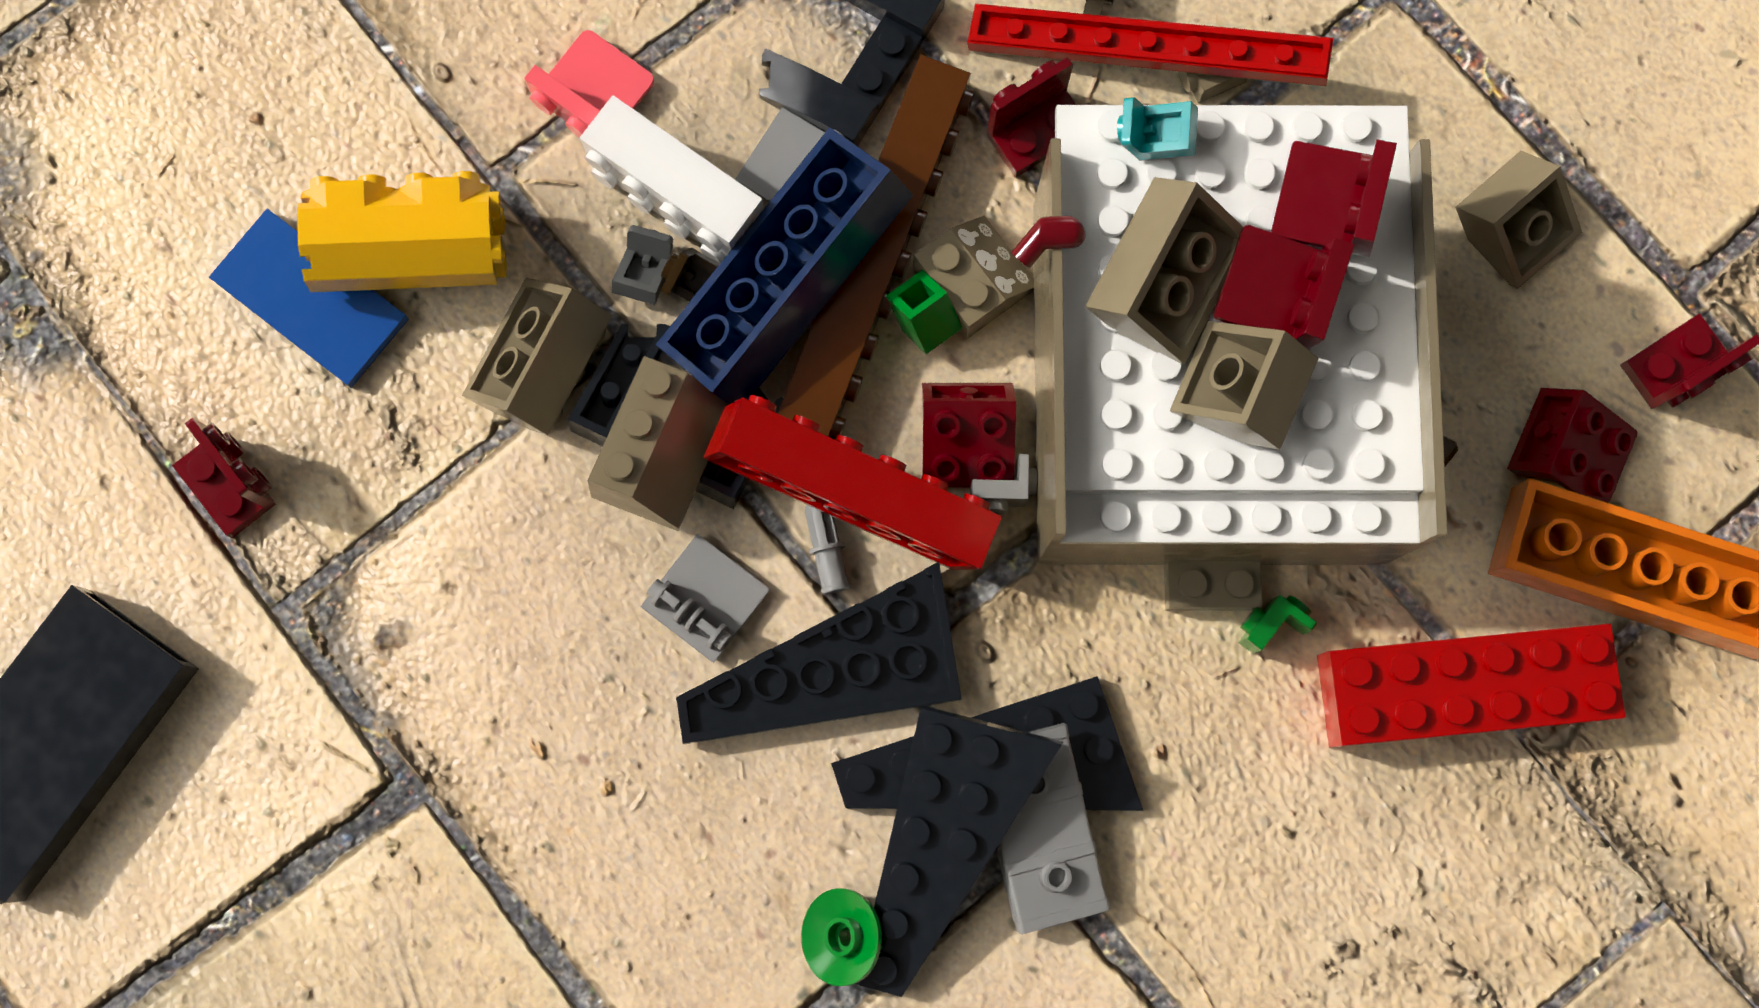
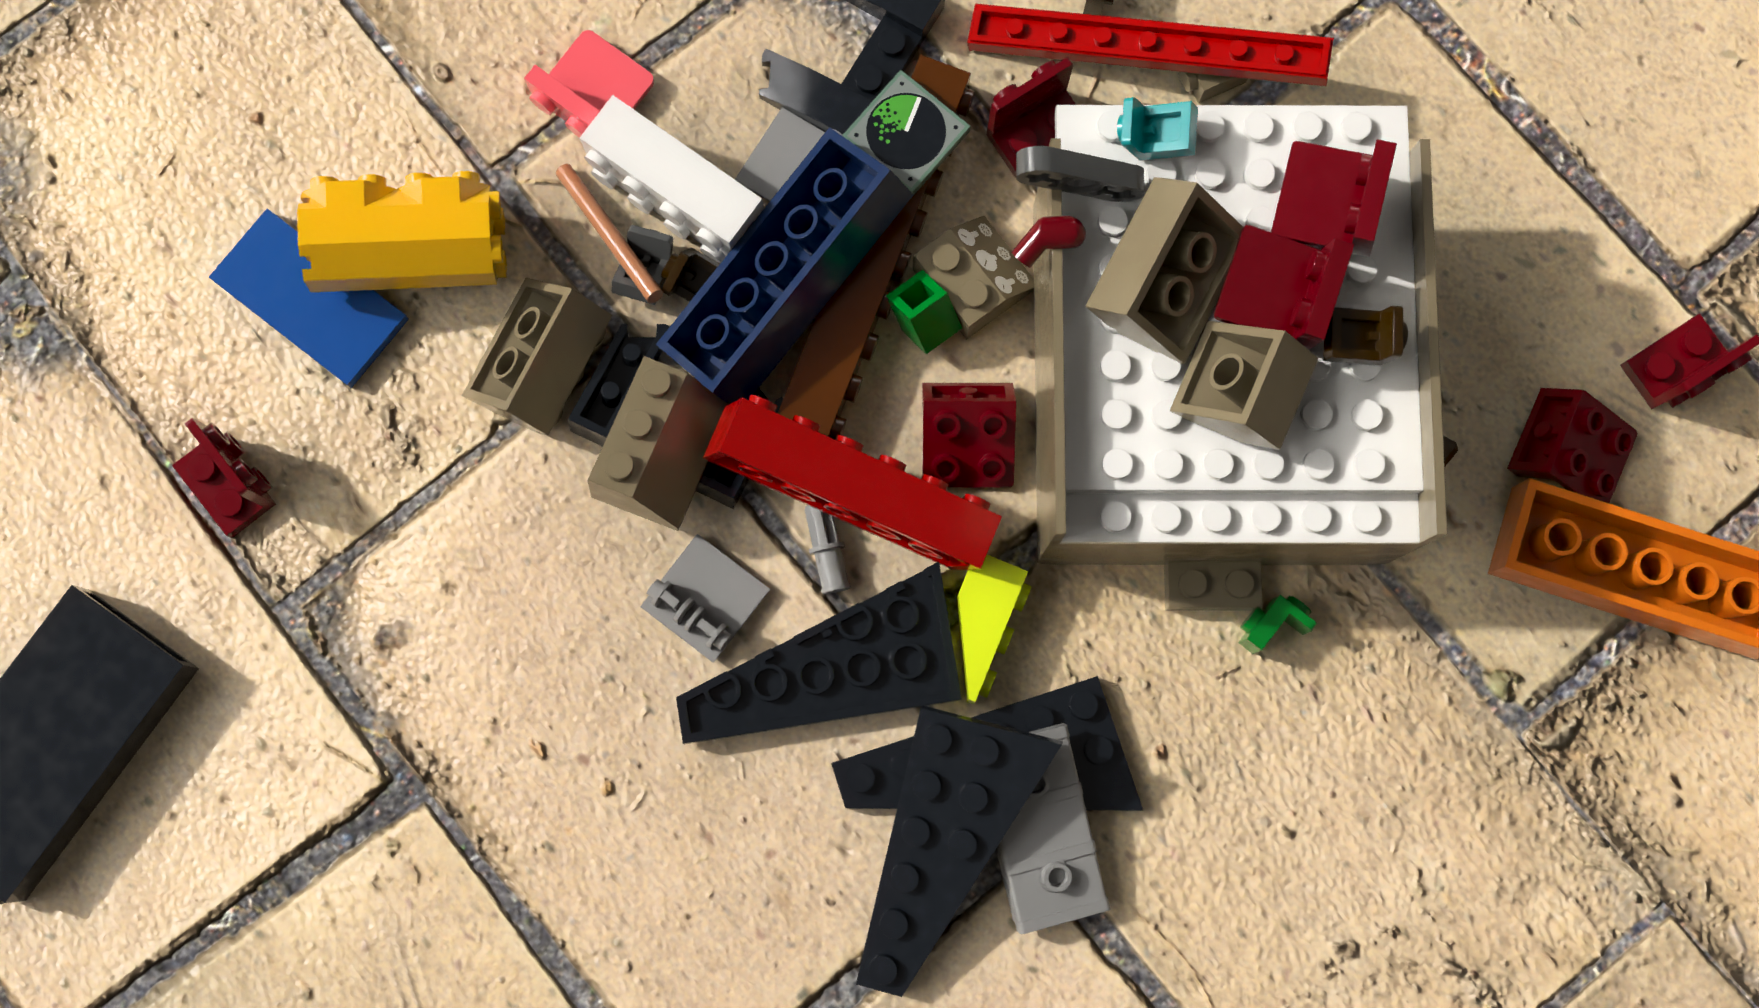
(609, 233): none -> nougat bar
(827, 941): green dish -> none
(908, 131): none -> tile
(983, 613): none -> neon yellow slope
(1008, 493): light grey bracket -> none
(1079, 174): none -> dark grey beam
(1365, 336): none -> dark brown bracket
(1470, 685): red brick -> none
(1520, 217): dark tan slope -> none

